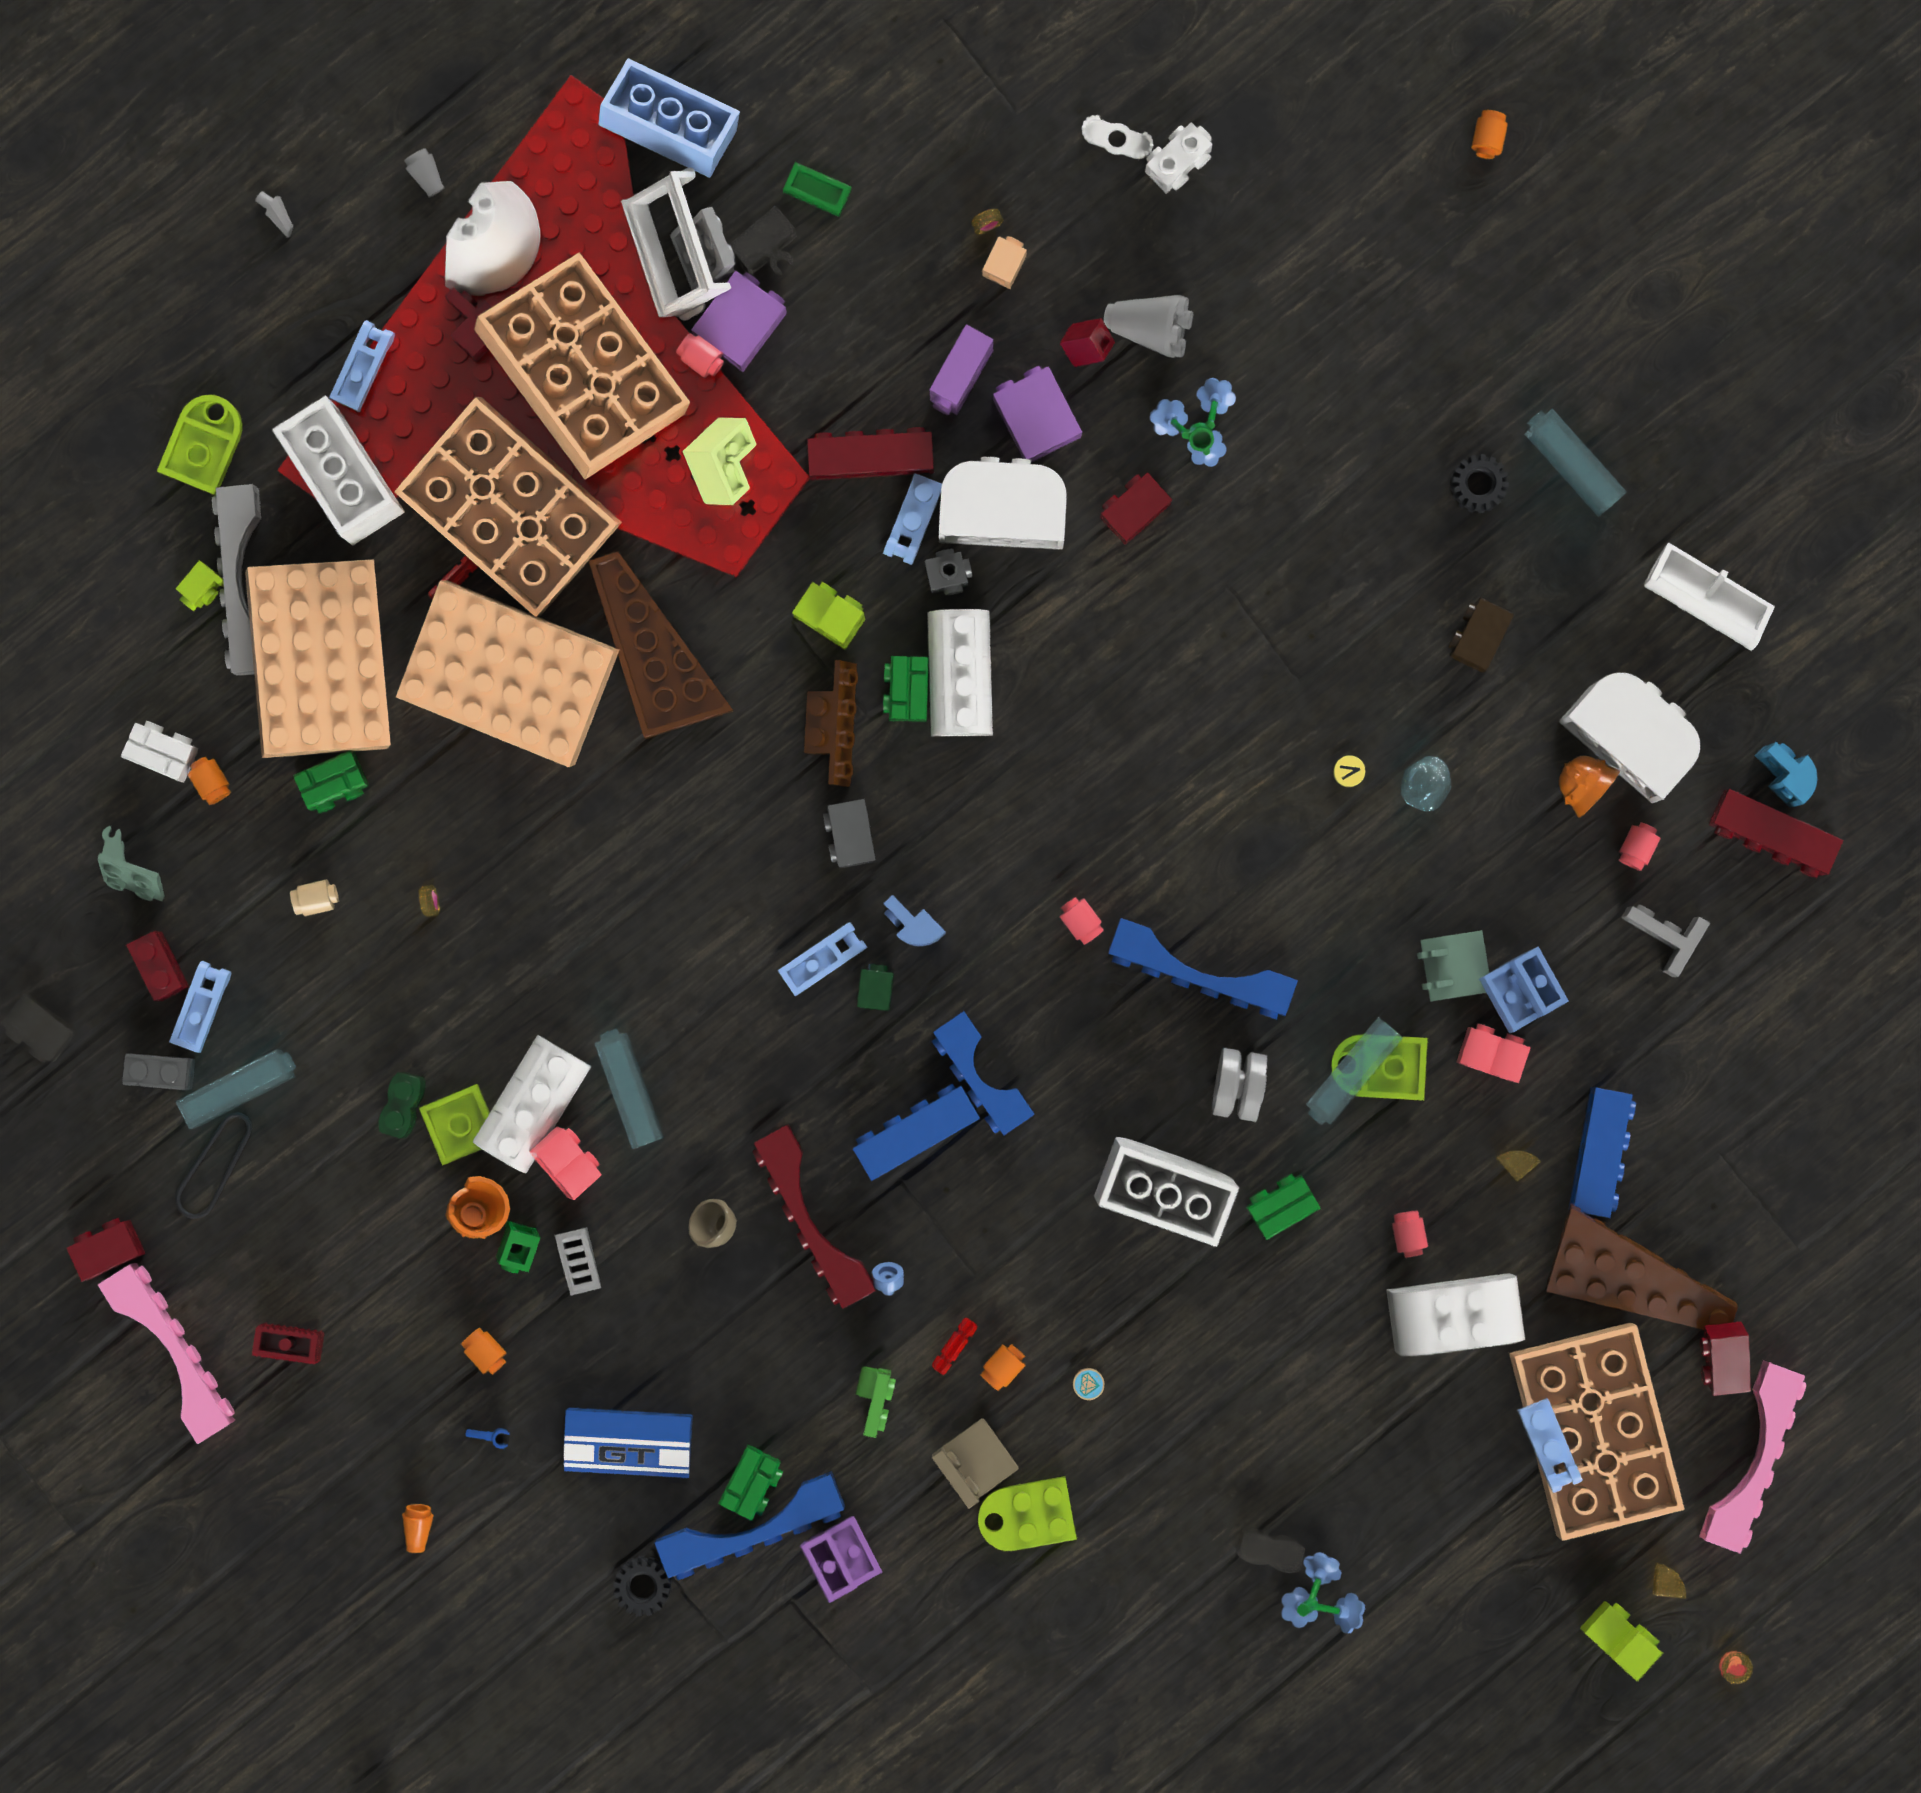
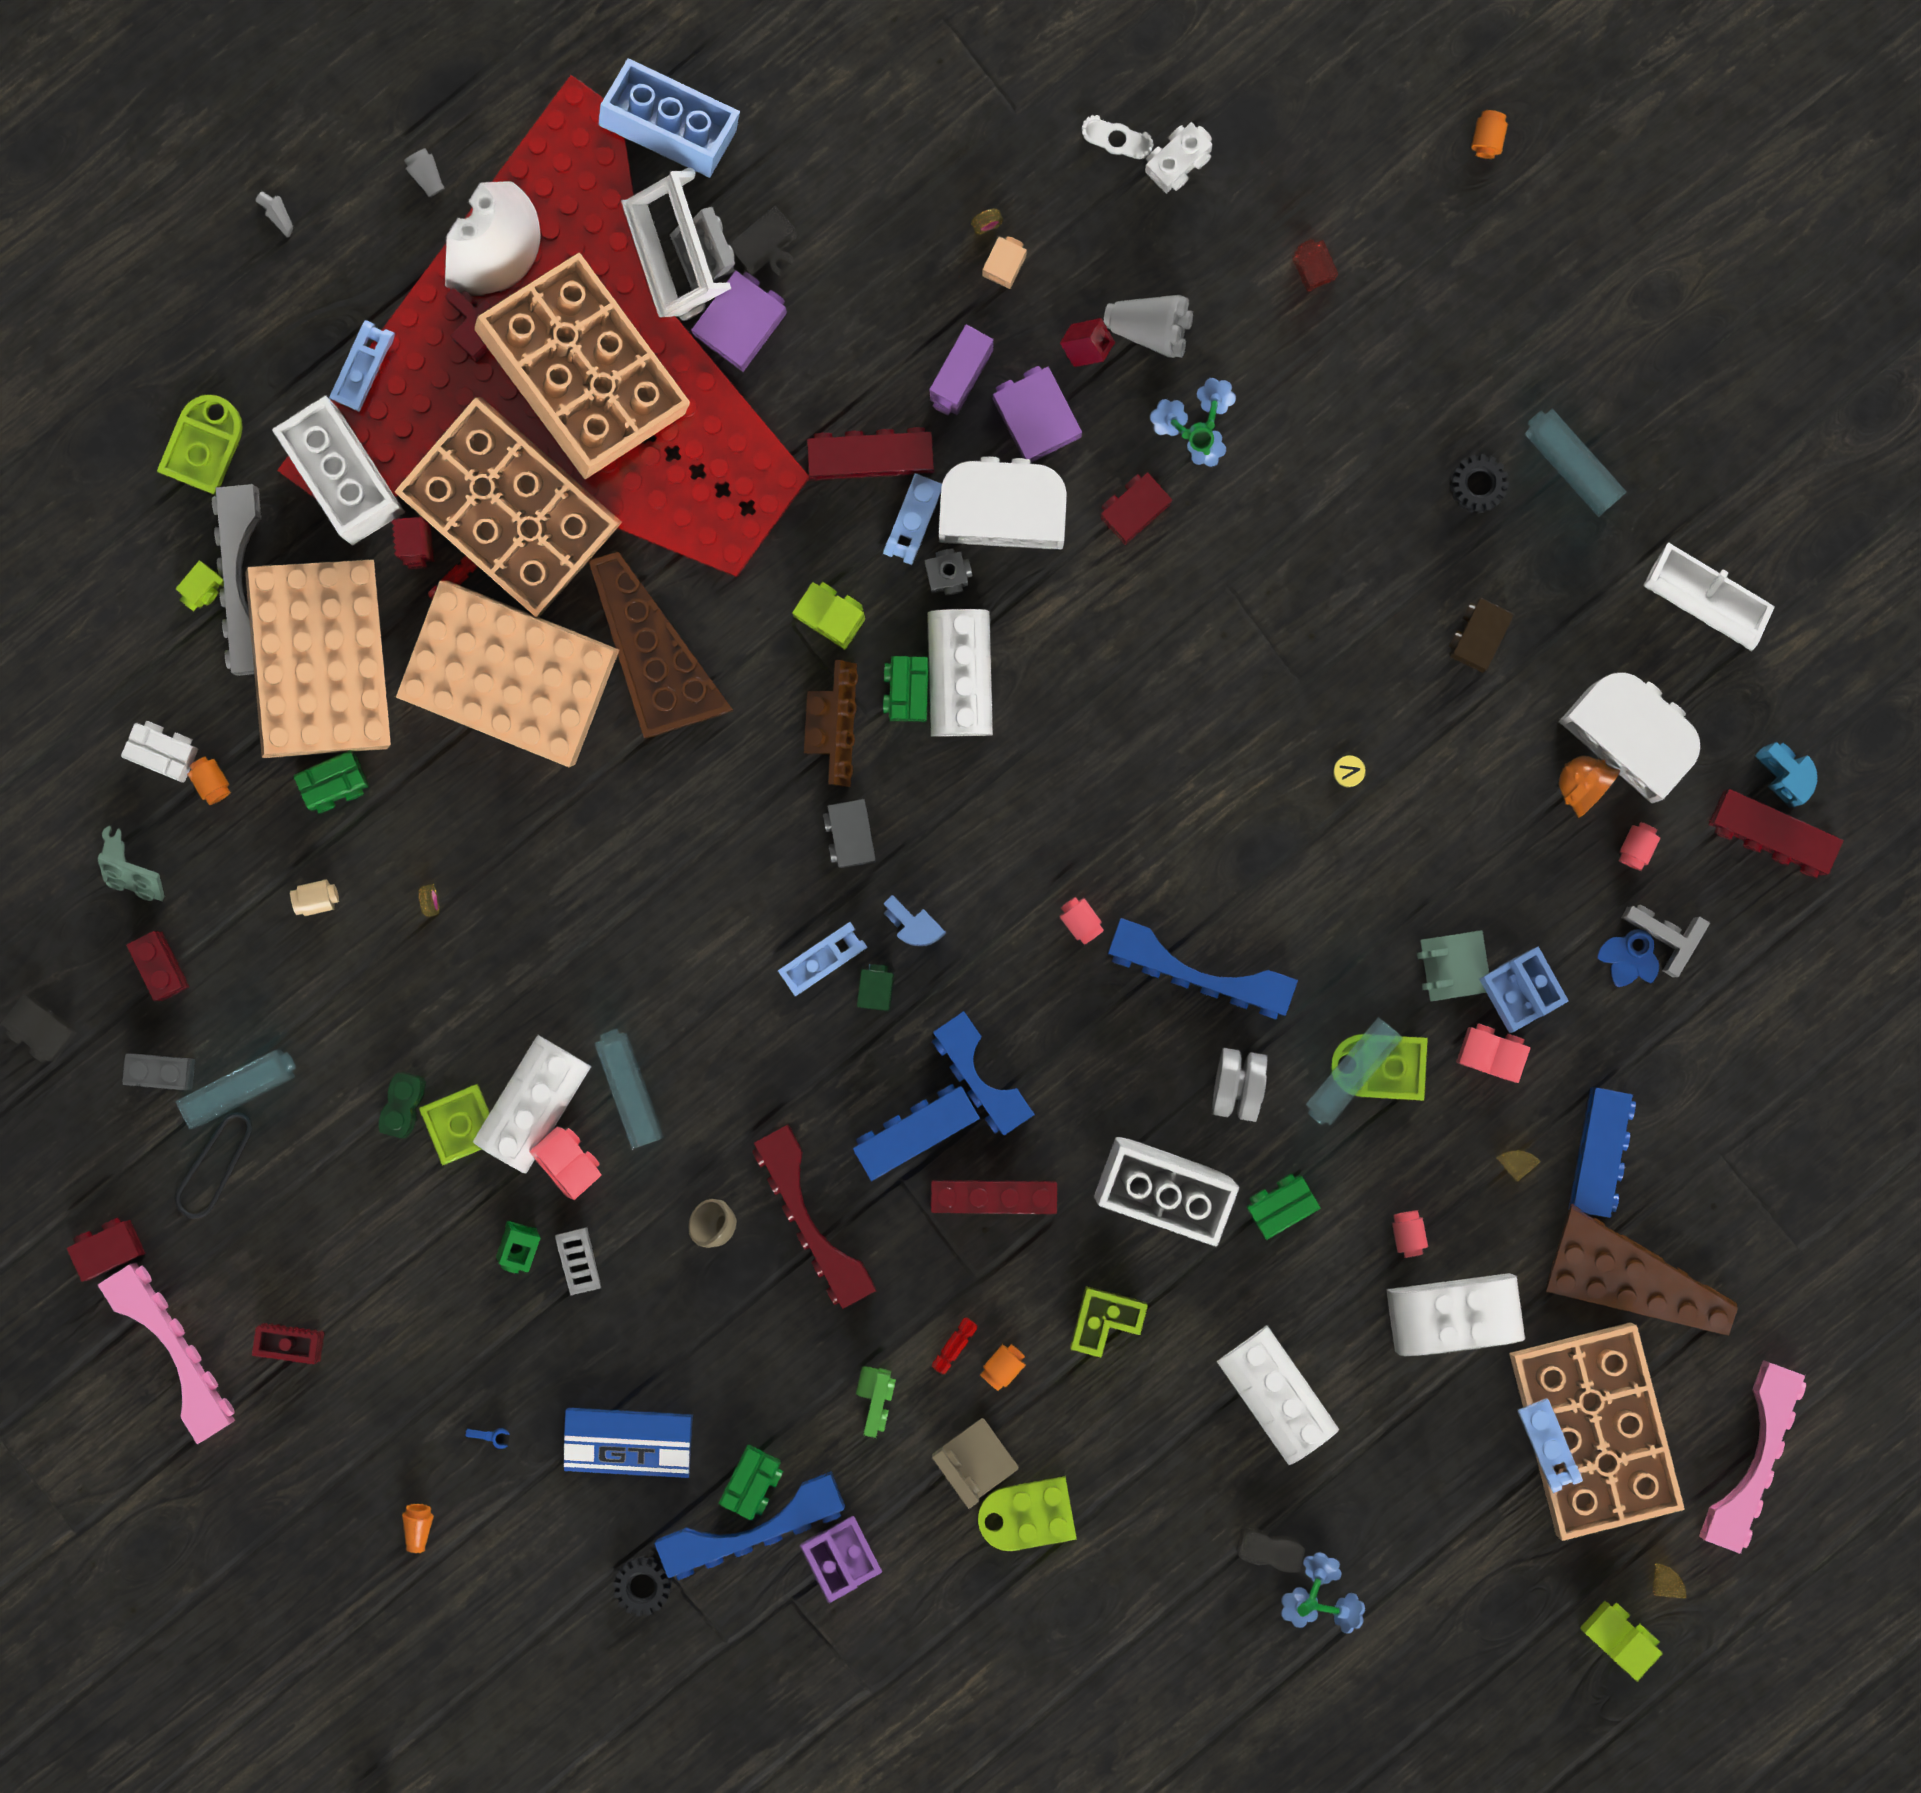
(200, 1008): light blue plate -> none
(413, 542): none -> dark red brick
(478, 1208): orange helmet -> none
(484, 1351): orange brick -> none
(700, 355): coral brick -> none
(716, 458): yellowish green panel -> none
(817, 189): green tile -> none
(888, 1277): medium blue tile -> none
(994, 1197): none -> dark red brick
(1088, 1384): tile -> none
(1105, 1310): none -> lime brick
(1278, 1396): none -> white container
(1314, 264): none -> clear red brick
(1426, 783): clear light blue hair -> none
(1627, 962): none -> blue plate
(1726, 1358): brick -> none
(1736, 1667): clear yellow tile -> none

